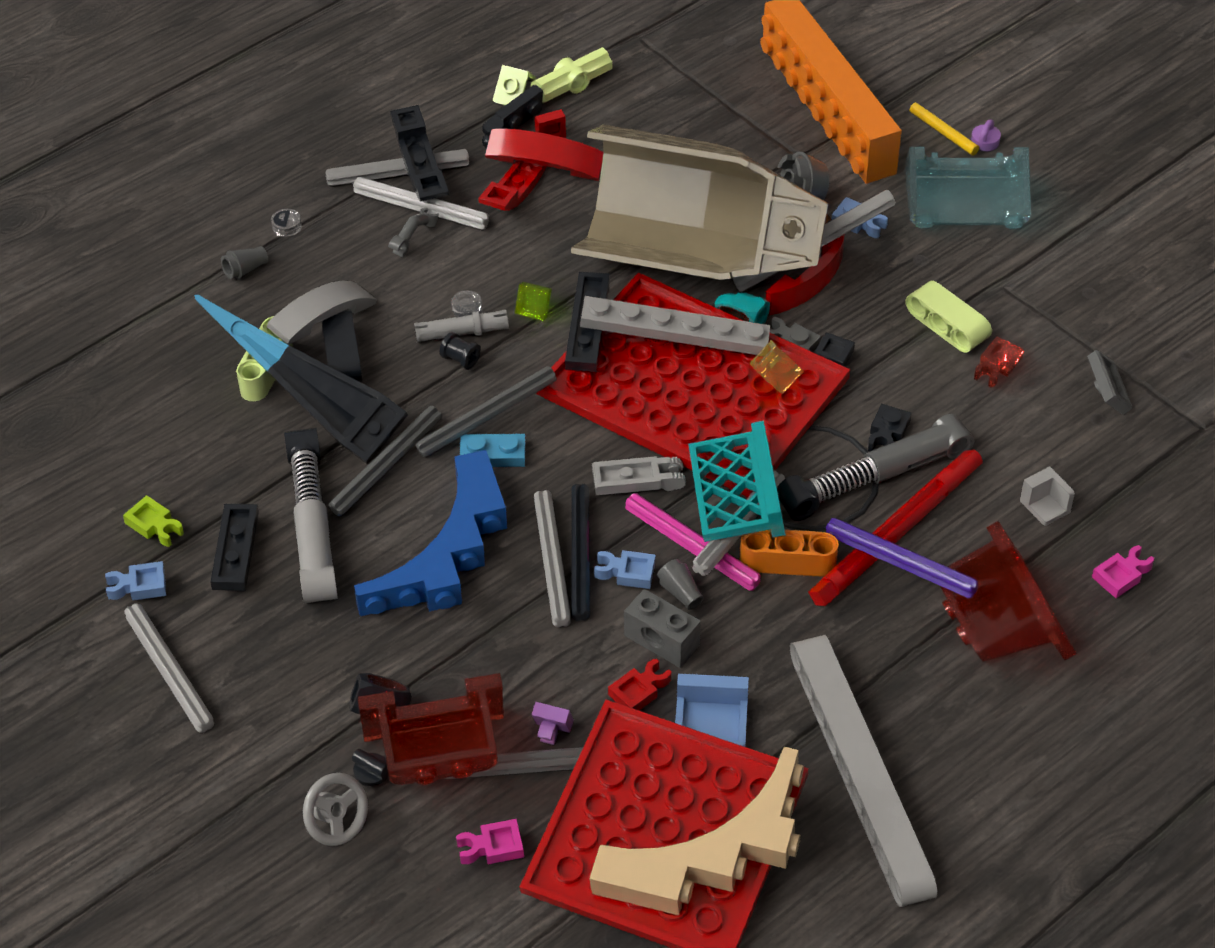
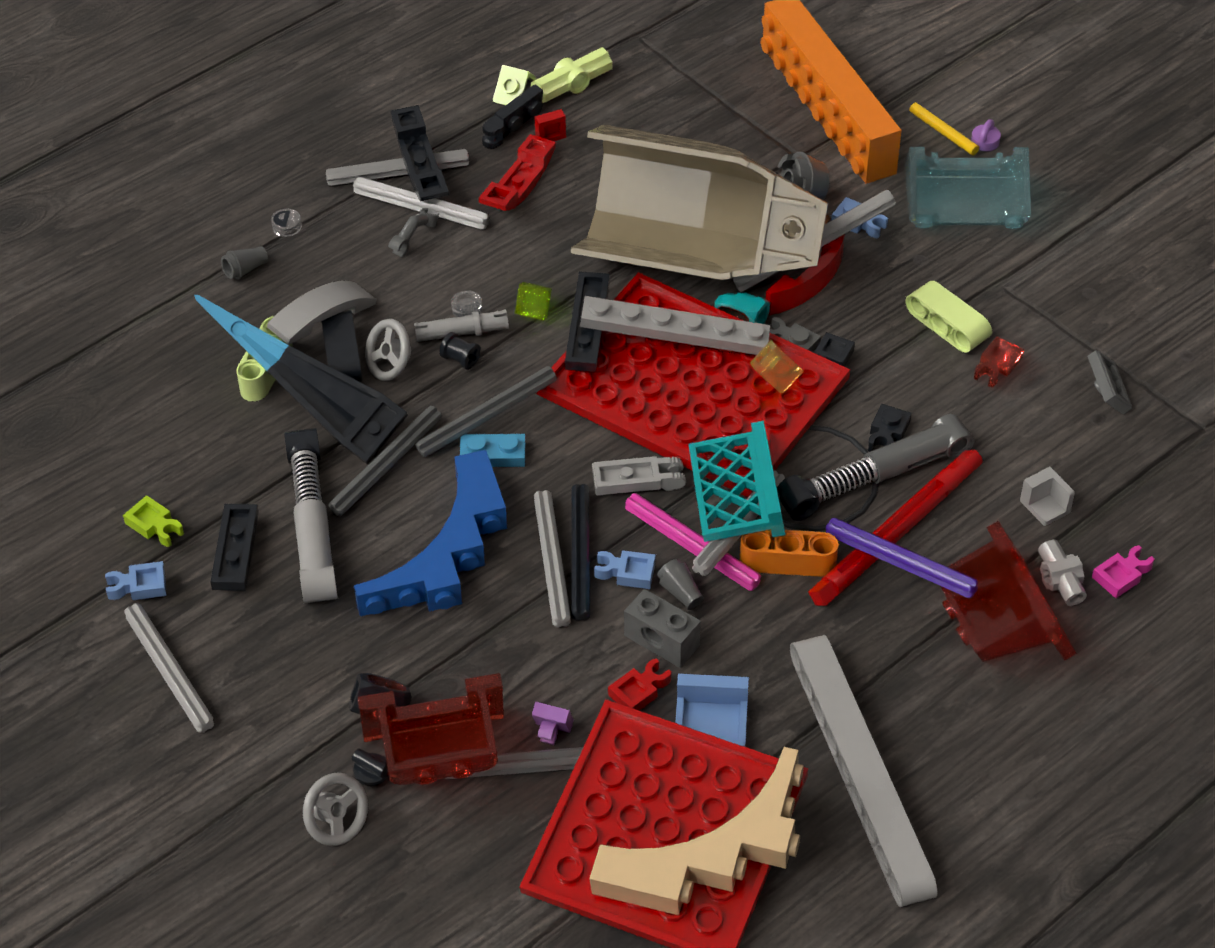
(393, 349): none -> light grey piece
(497, 841): dark pink plate -> none
(545, 150): red slope -> none
(1062, 572): none -> light grey axle

